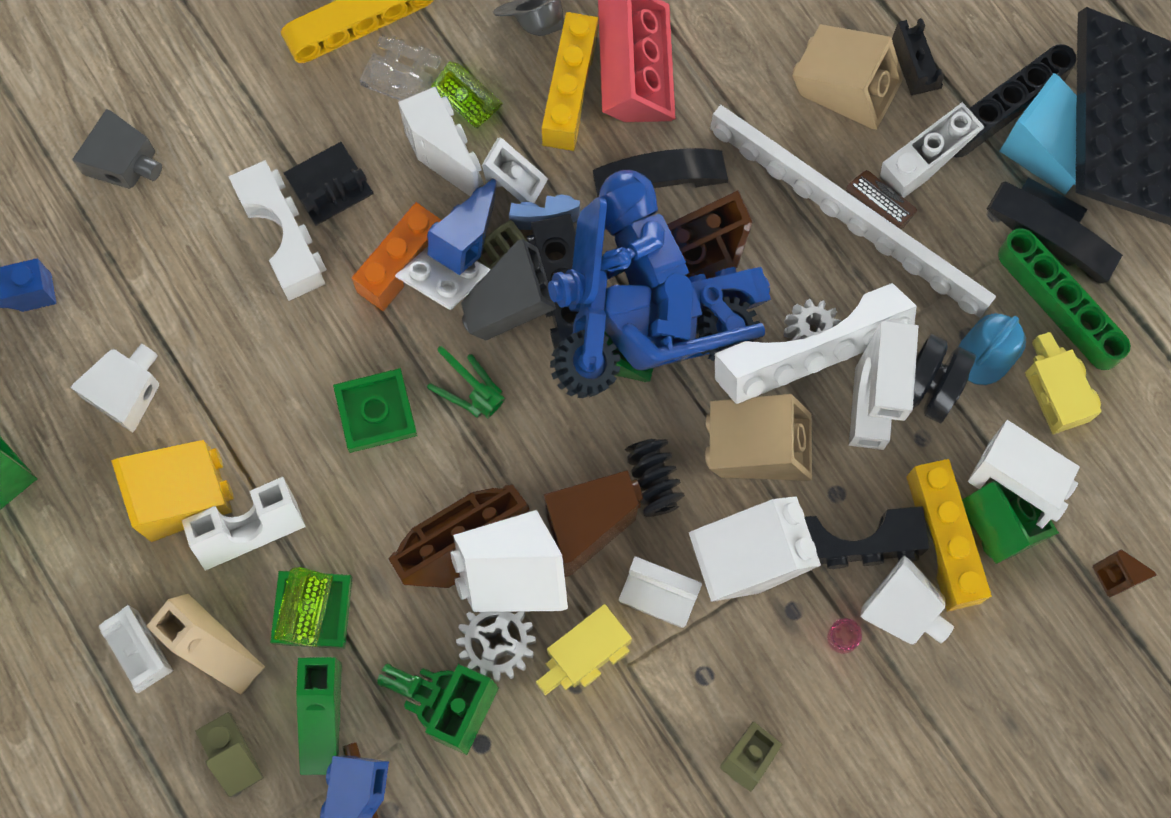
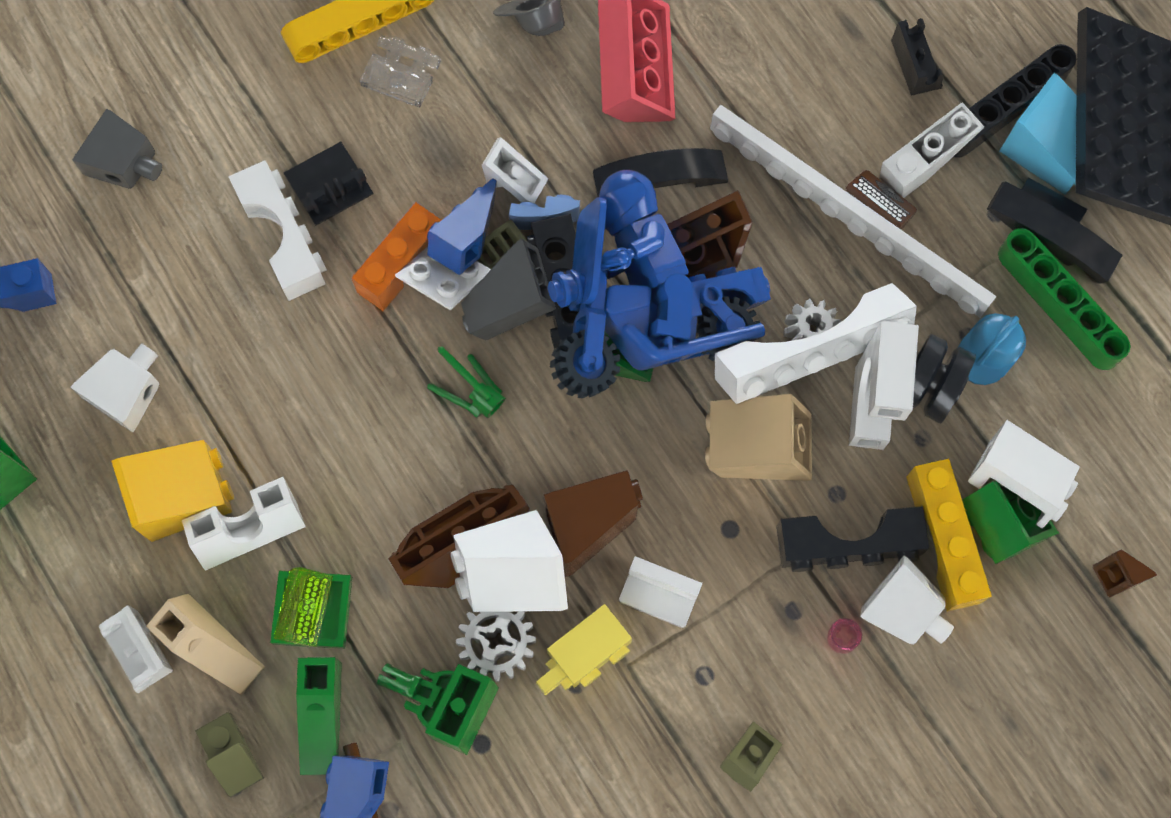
(375, 410): green plate -> none
(438, 140): white slope -> none
(466, 94): clear neon green slope -> none
(569, 80): yellow arch -> none
(653, 476): black piece -> none
(754, 549): white slope -> none
(850, 73): tan slope -> none
(1061, 386): light yellow hinge -> none

